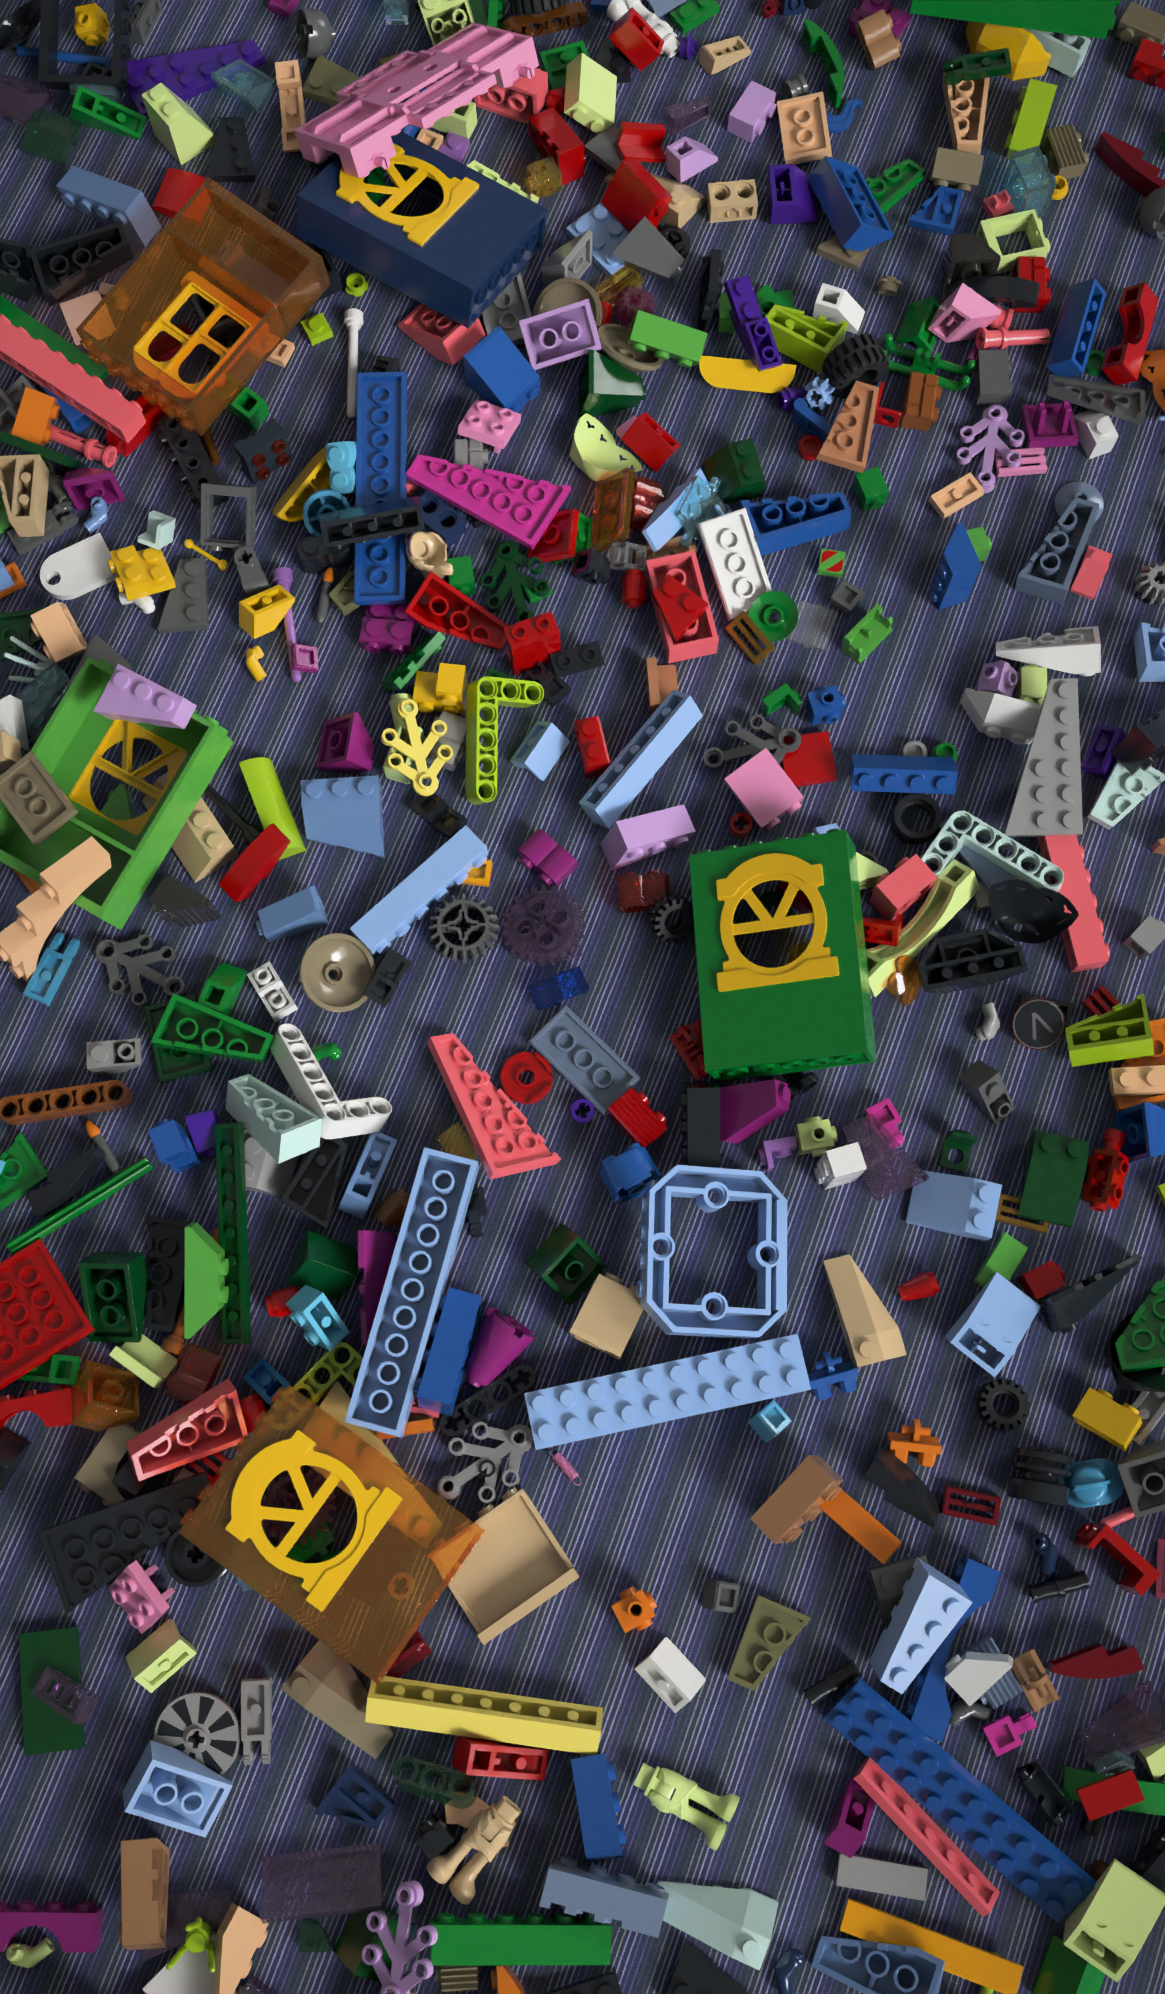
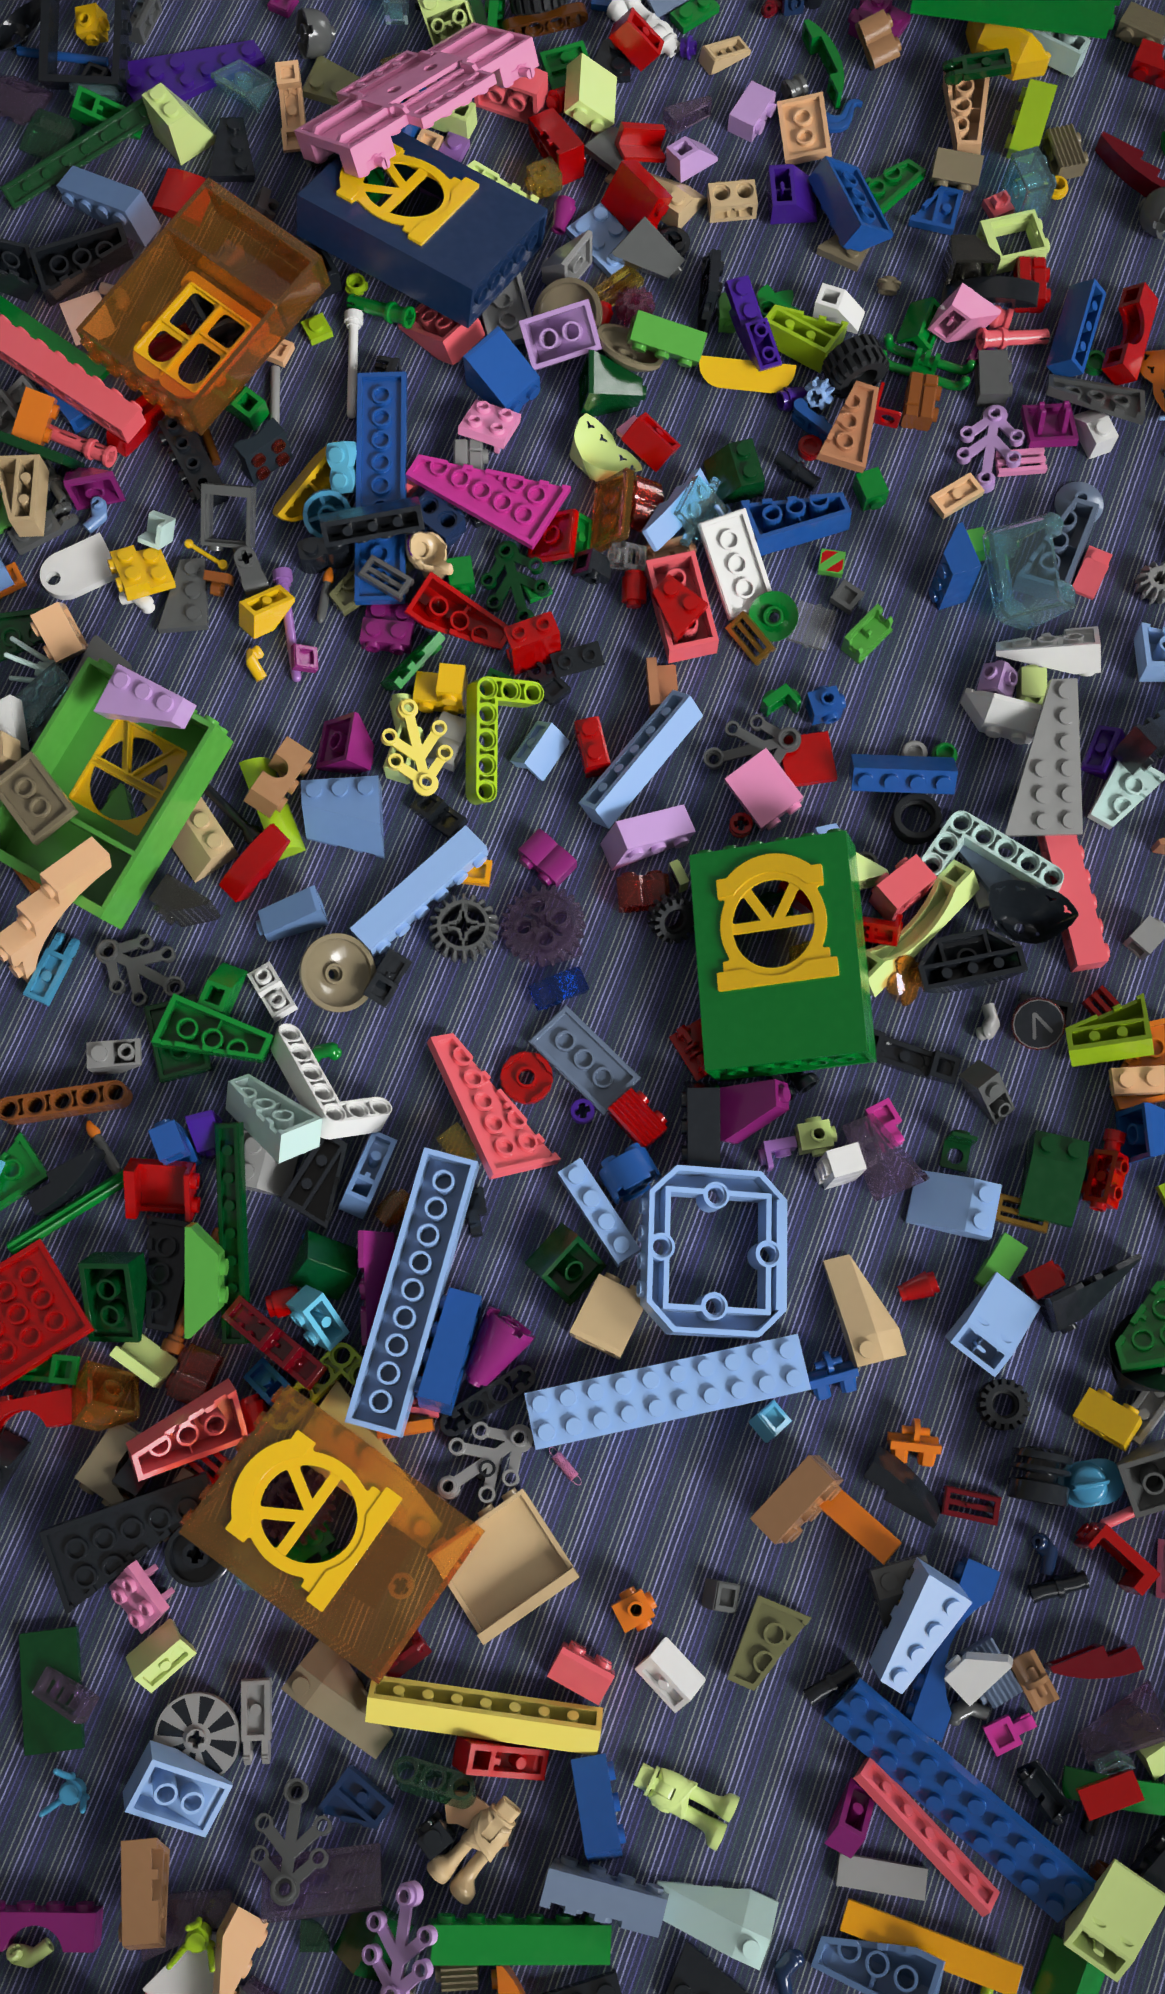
(69, 1793): none -> dark azure plant
(76, 153): none -> dark green tile
(161, 1187): none -> red panel
(218, 581): none -> dark orange tile
(268, 791): none -> medium nougat arch
(274, 1342): none -> dark red slope
(275, 393): none -> light grey bar
(290, 1847): none -> dark grey plant
(389, 311): none -> green pin
(403, 589): none -> flat silver tile
(563, 211): none -> magenta cone
(581, 1672): none -> coral slope
(598, 1212): none -> light blue brick
(678, 875): none -> yellowish green tile
(797, 470): none -> black pin
(916, 1060): none -> black slope
(1026, 573): none -> clear light blue windscreen

